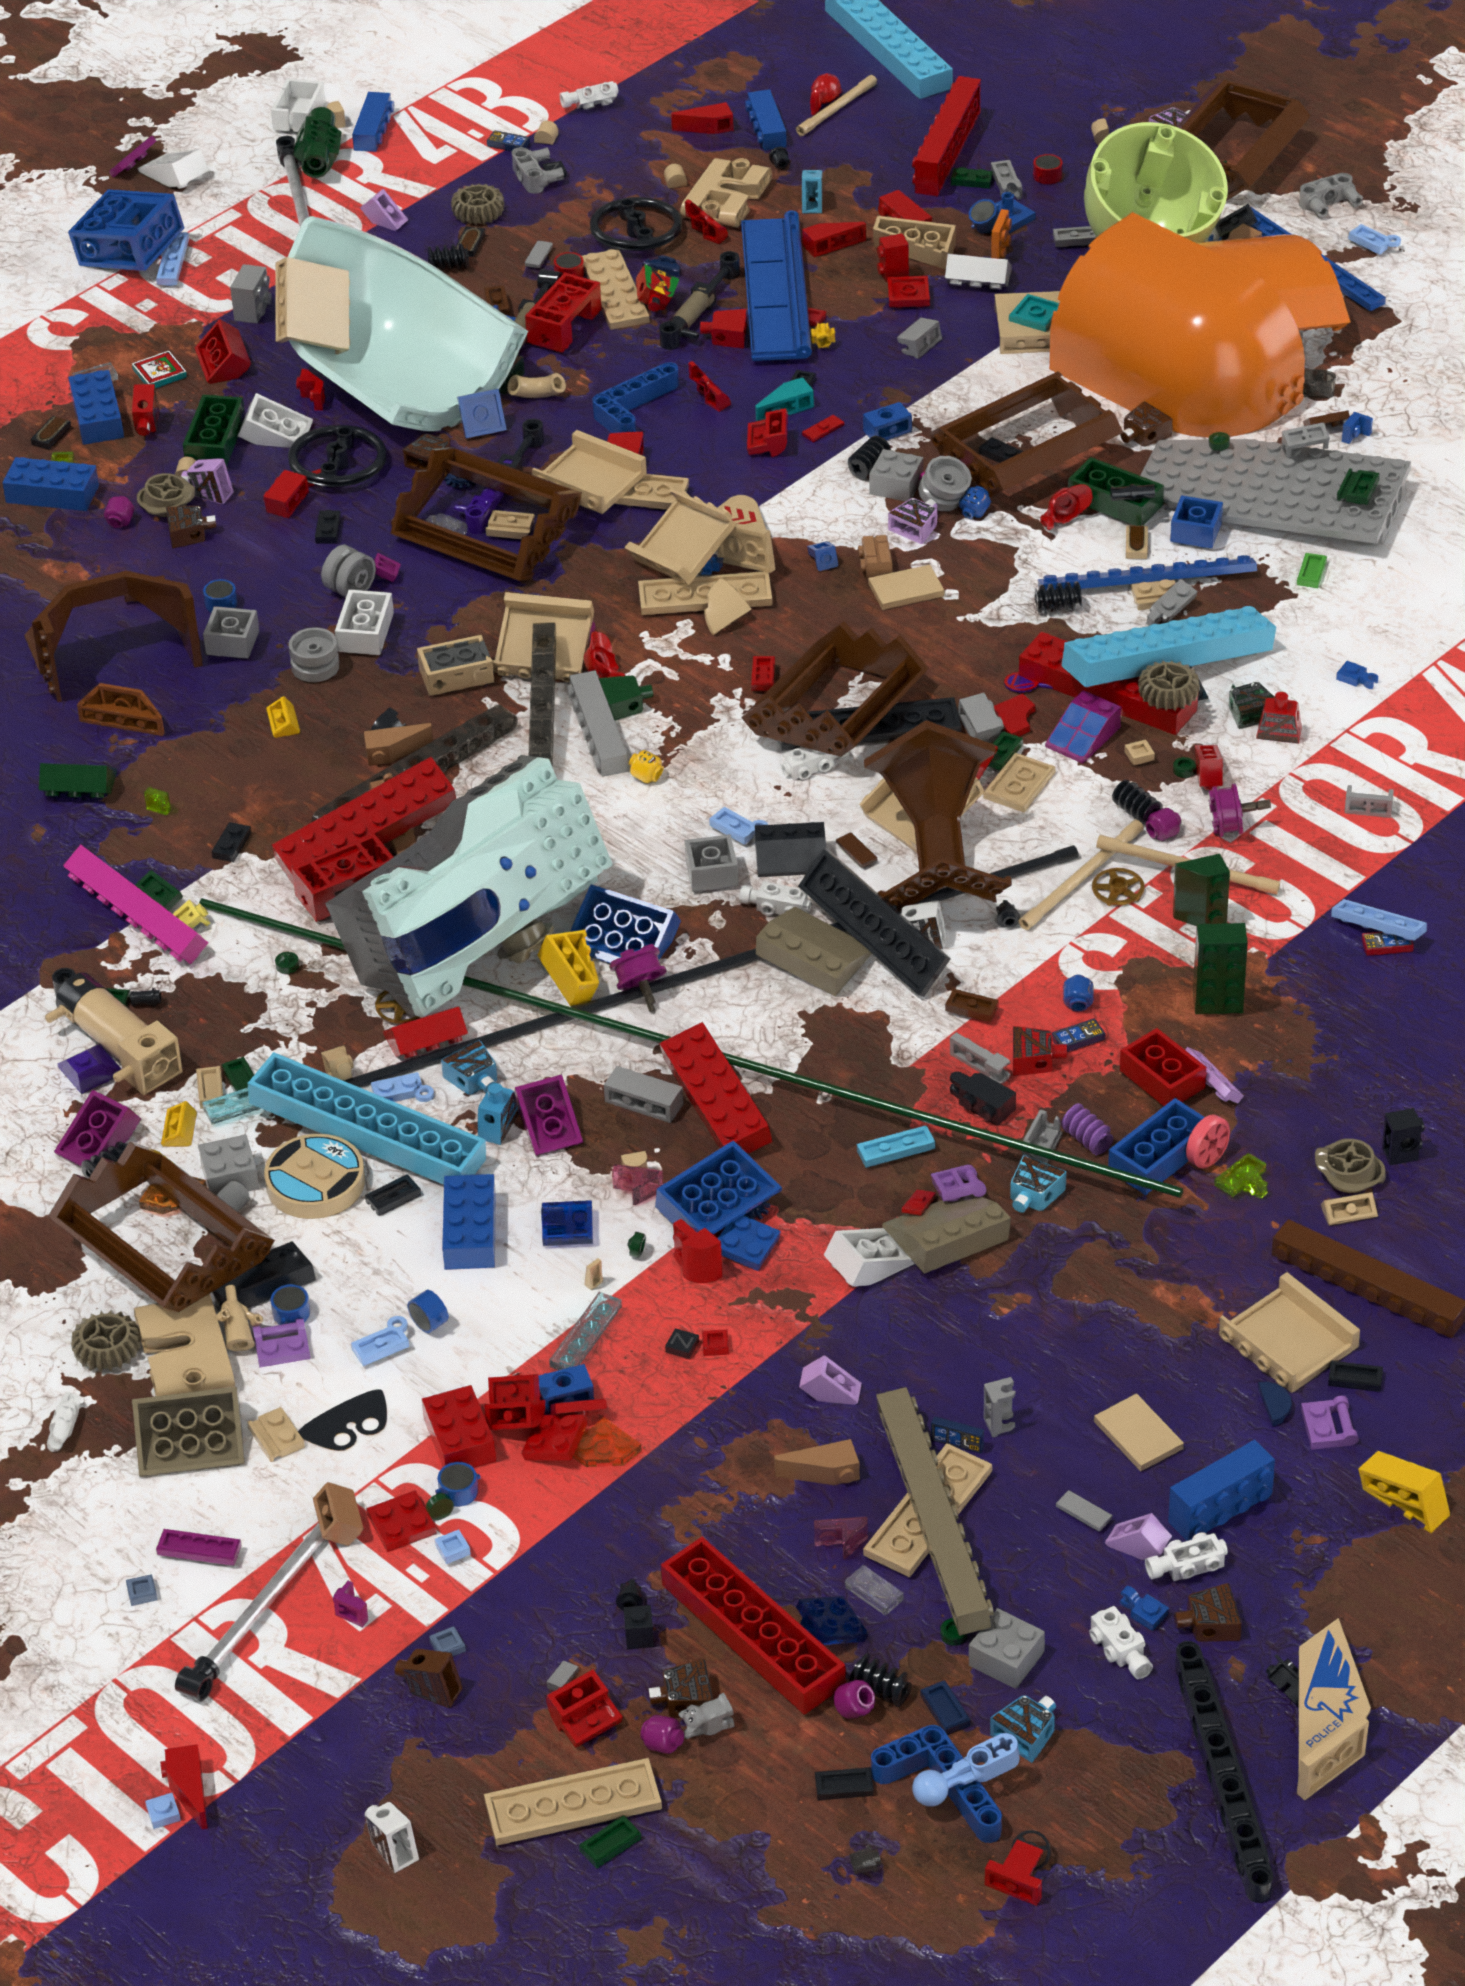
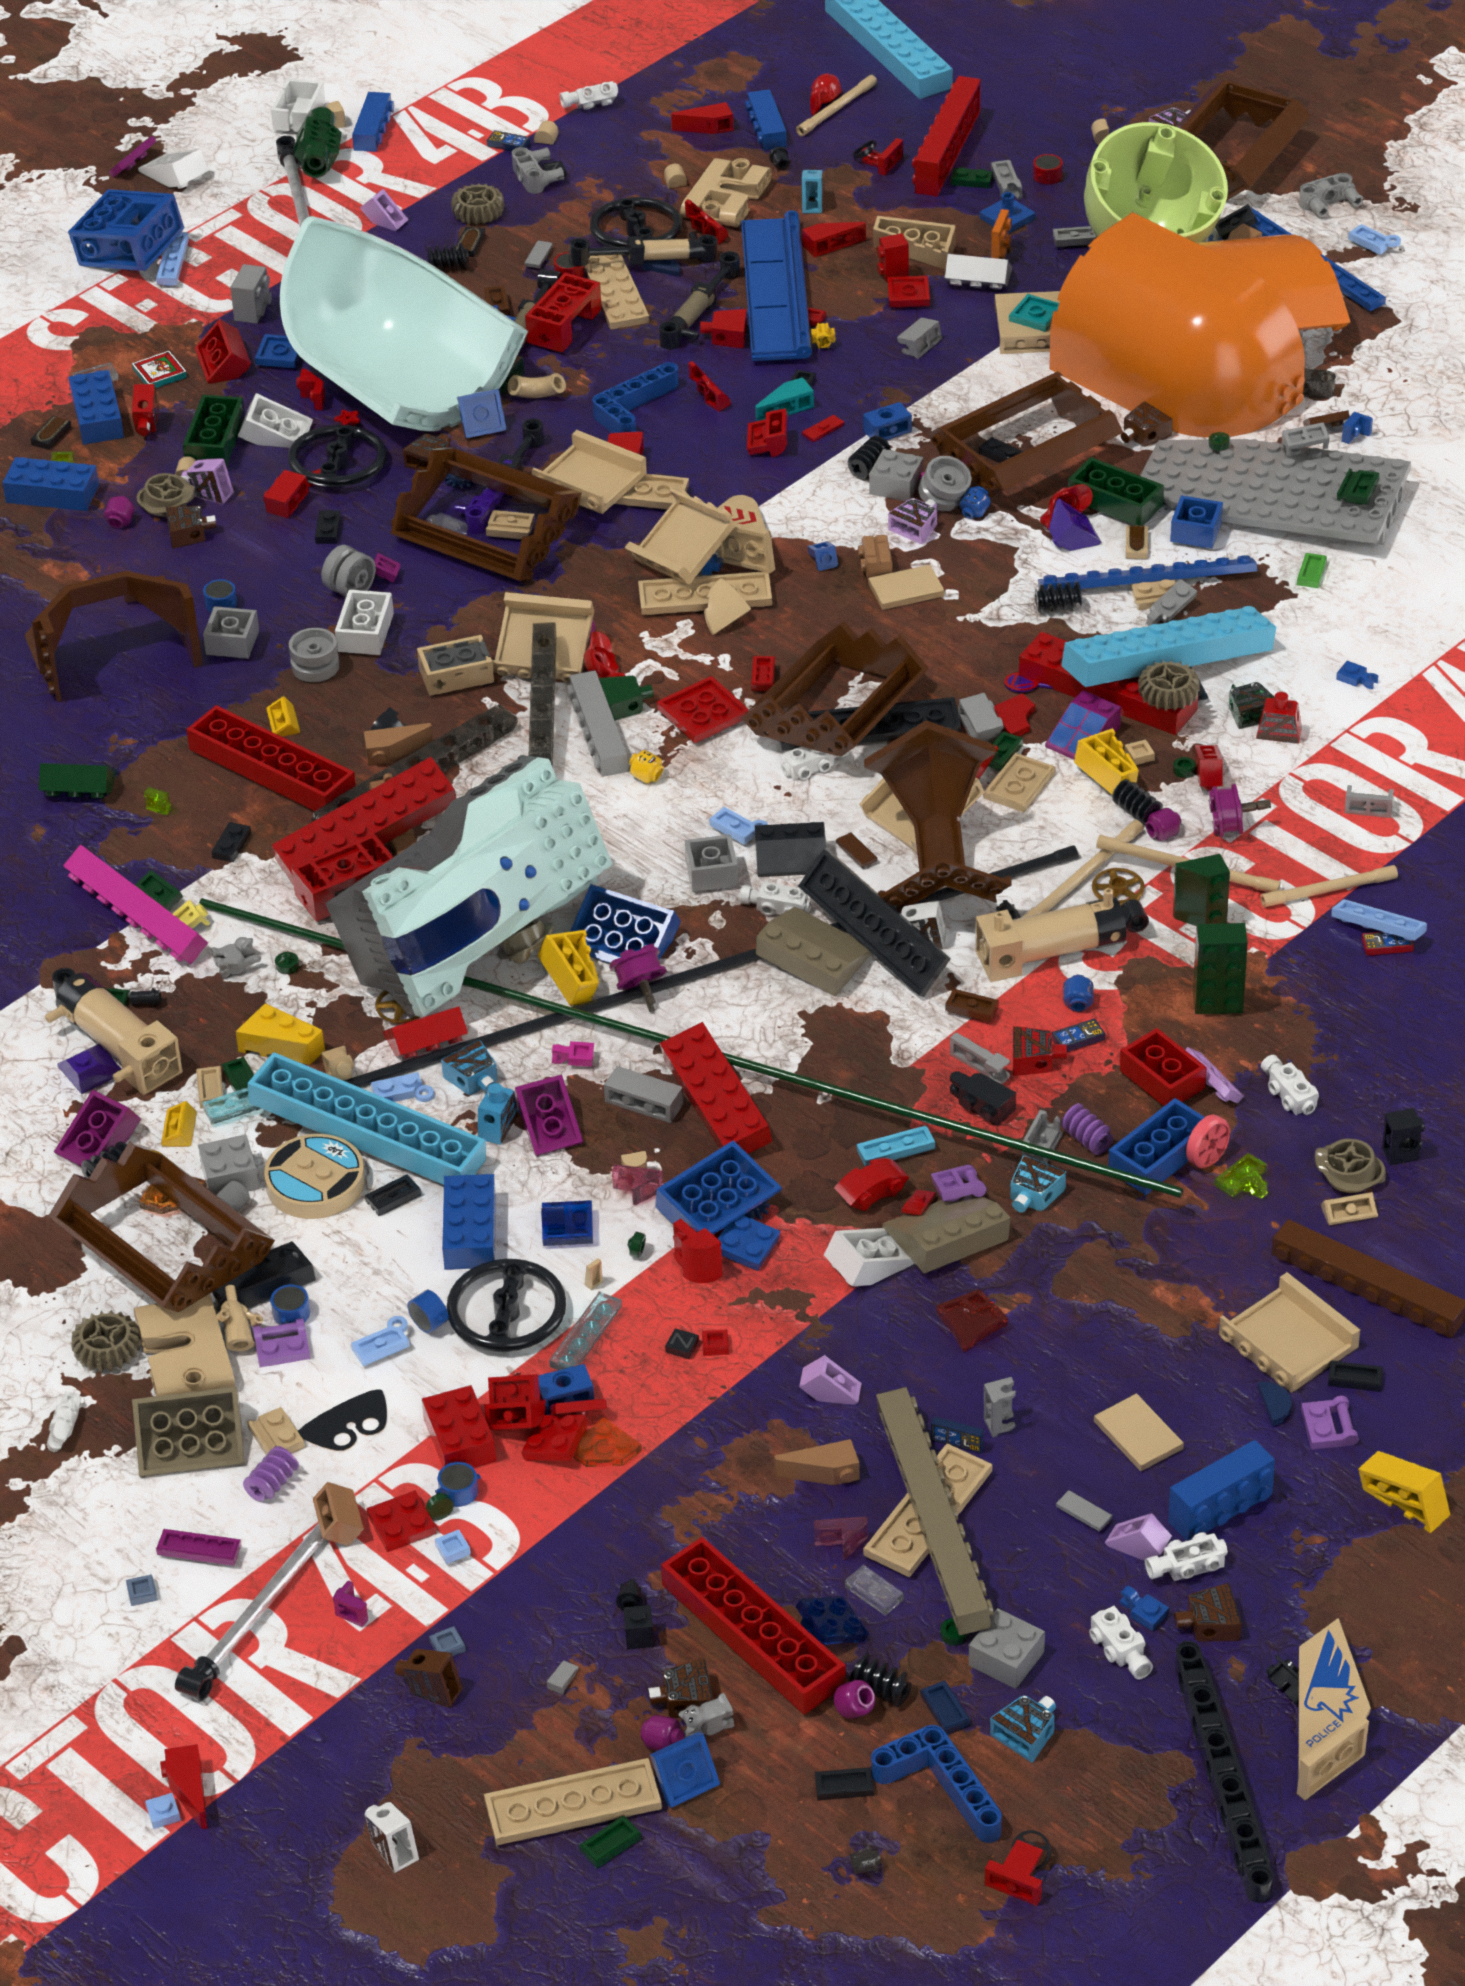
(120, 709): dark orange wedge -> none
(231, 956): none -> light grey animal
(268, 759): none -> red brick
(270, 1474): none -> medium lavender piece
(276, 351): none -> blue plate
(279, 1032): none -> yellow wedge
(312, 304): tan panel -> none
(348, 418): none -> red plate
(499, 1334): none -> black piece
(577, 1053): none -> dark pink plate
(583, 1708): red brick -> none
(638, 250): none -> black piece
(655, 287): red torso -> none
(685, 1769): none -> blue tile
(702, 709): none -> red plate
(872, 1183): none -> red brick
(884, 161): none -> red piece
(900, 206): red brick -> none
(932, 1787): light blue beam -> none
(971, 1318): none -> clear red plate
(984, 215): piece -> none
(1009, 943): none -> tan piece
(1071, 528): none -> dark purple slope
(1105, 760): none -> yellow wedge
(1132, 492): black pin -> none
(1281, 896): none -> tan piece
(1290, 1085): none -> white brick

